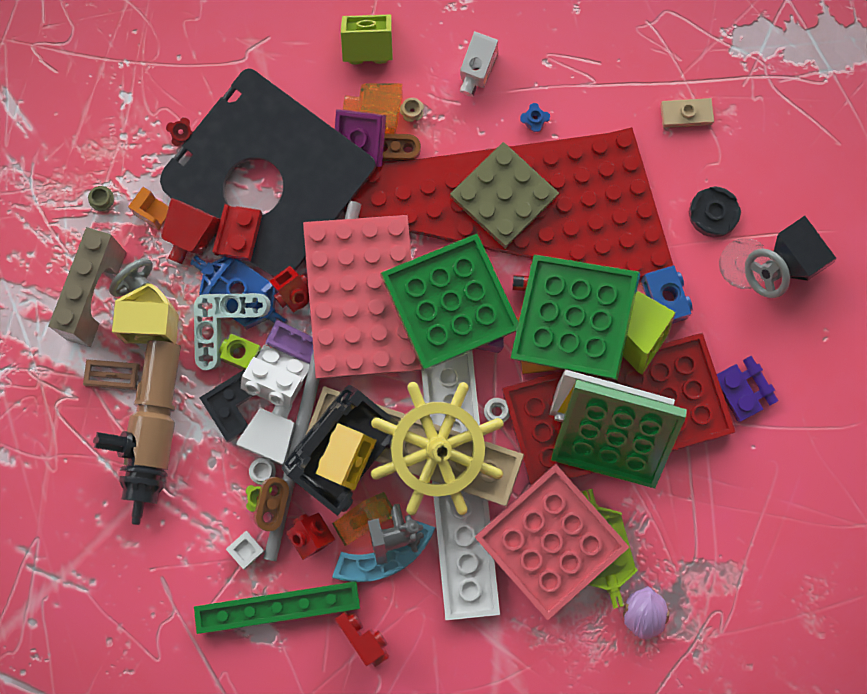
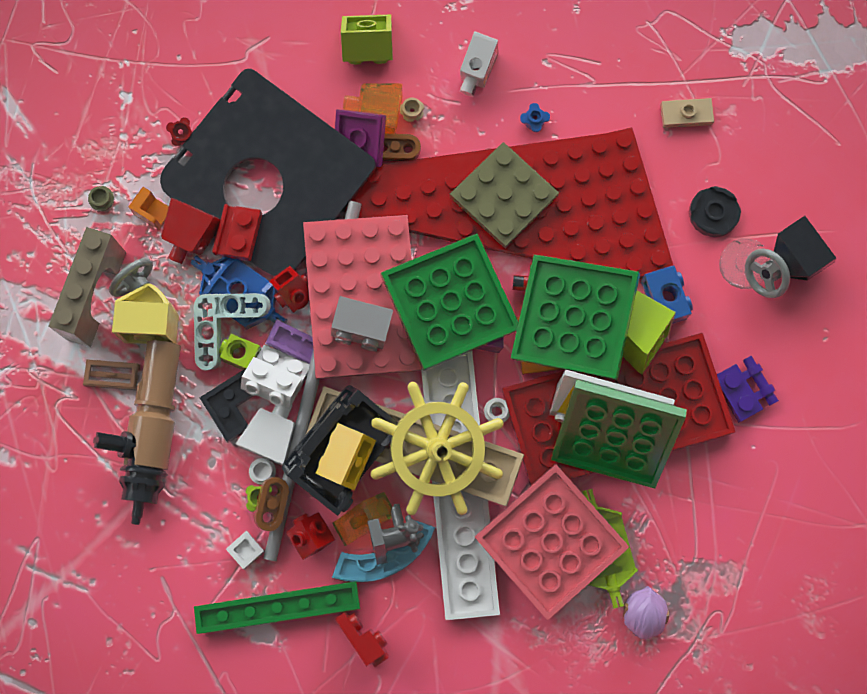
(361, 323): none -> light grey brick

